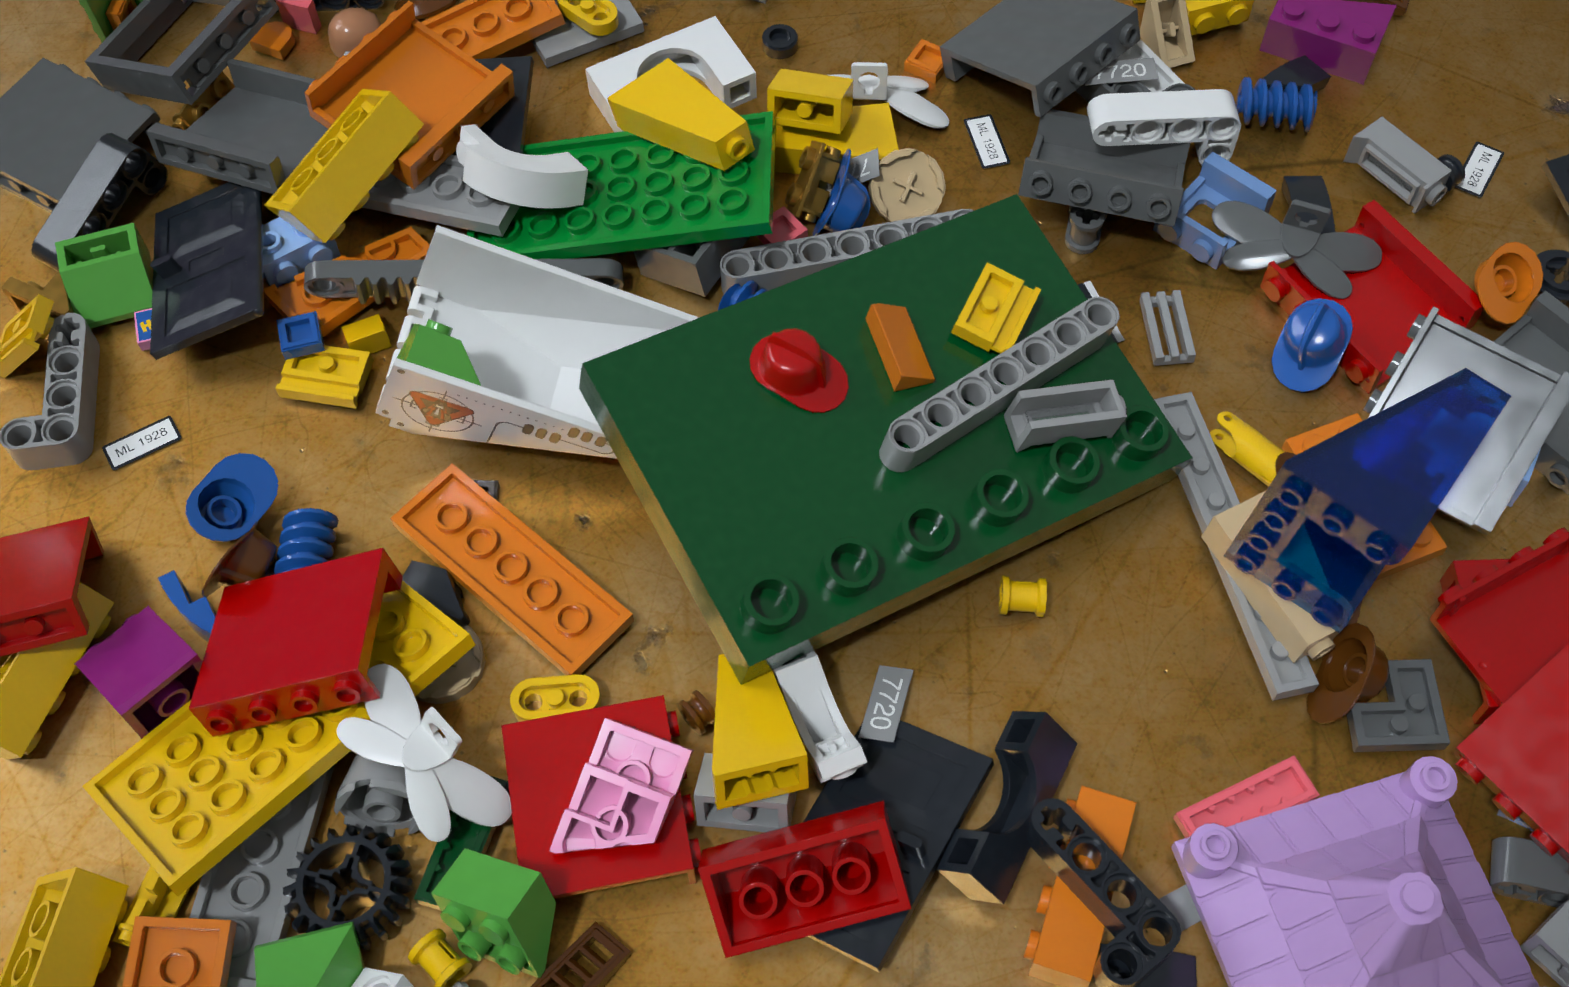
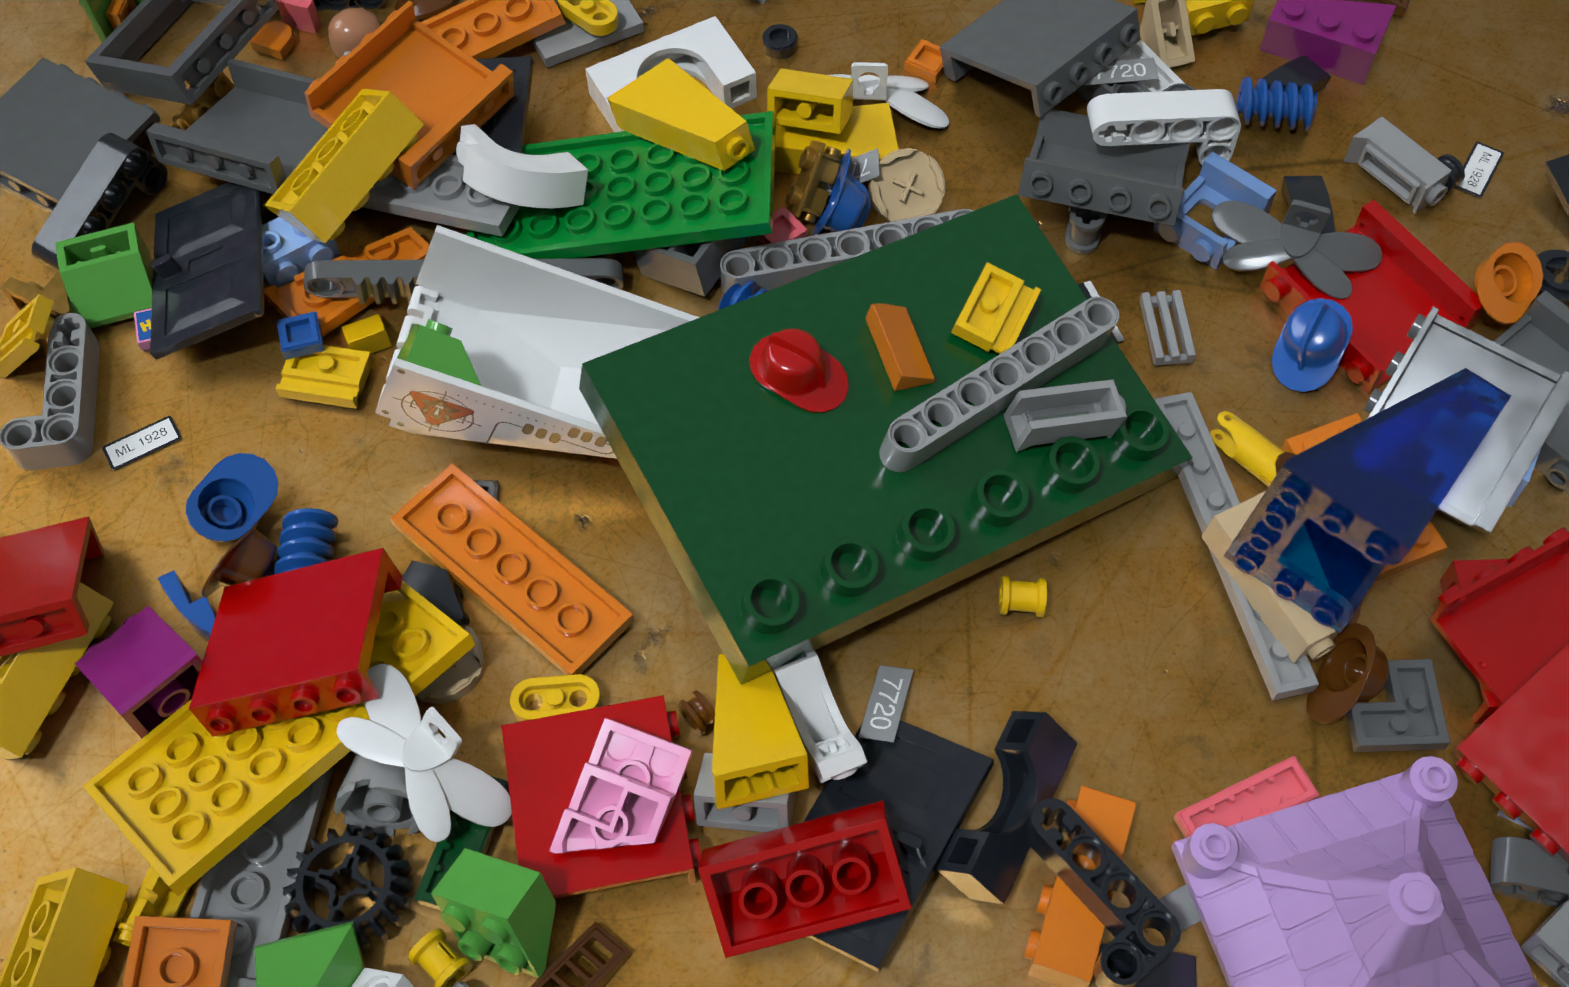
(986, 141): white sticker -> none

